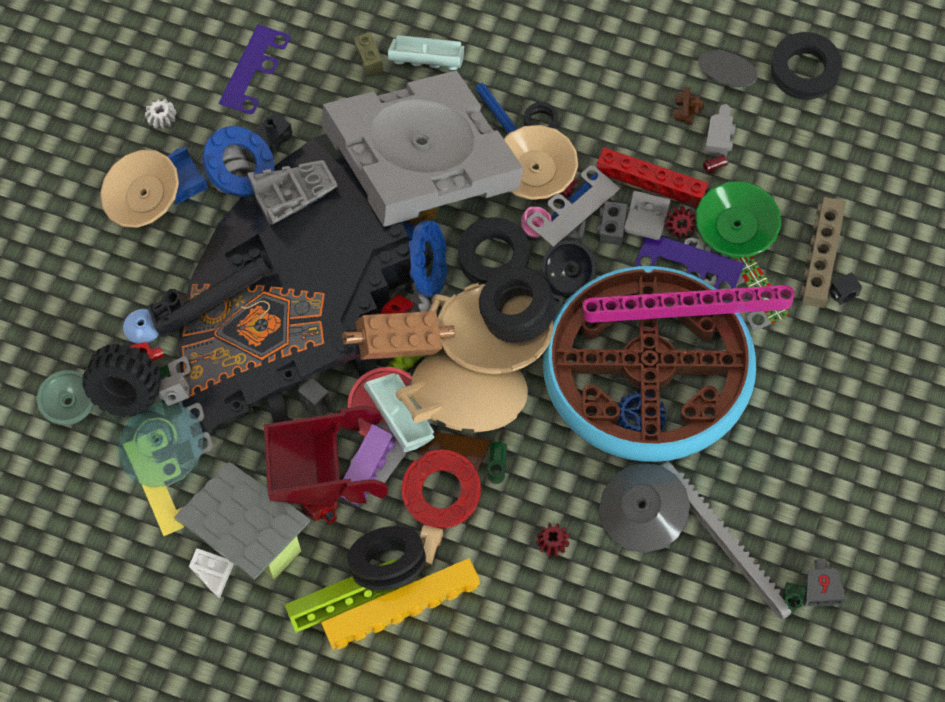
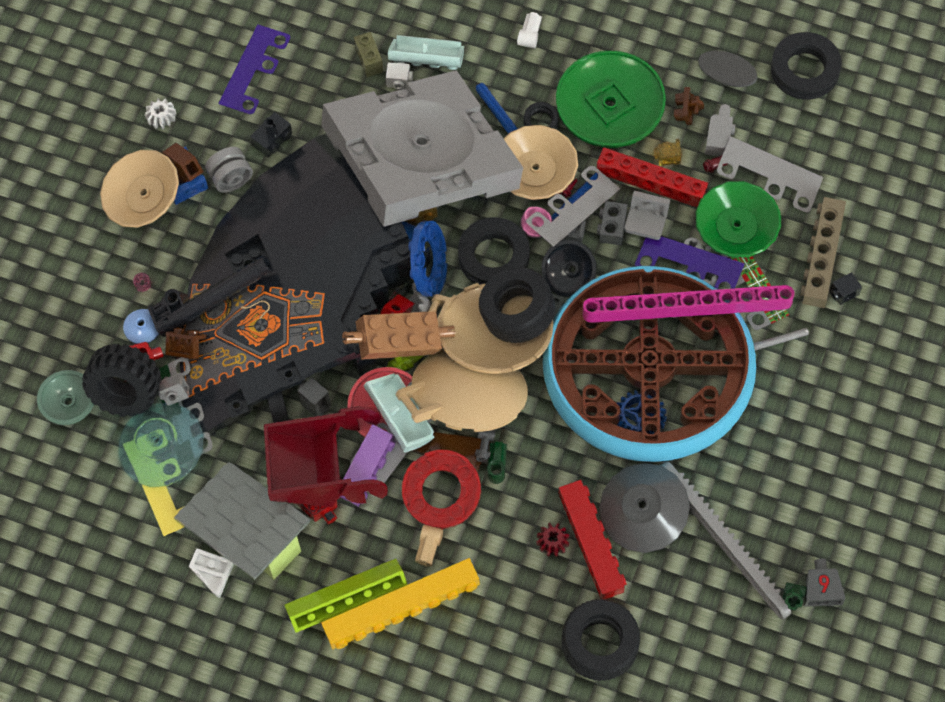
(136, 280): none -> clear pink bush
(183, 343): none -> reddish brown bracket
(184, 161): none -> reddish brown slope
(214, 165): blue plate -> none
(291, 189): light grey wedge -> none
(390, 575): black tyre -> none
(398, 75): none -> white brick
(482, 454): none -> dark grey bar
(529, 34): none -> white piece
(591, 539): none -> red brick
(605, 613): none -> black tyre
(613, 77): none -> green dish
(668, 153): none -> clear yellow brick
(679, 228): dark red gear -> none
(774, 168): none -> light grey piece
(780, 339): none -> light grey bar

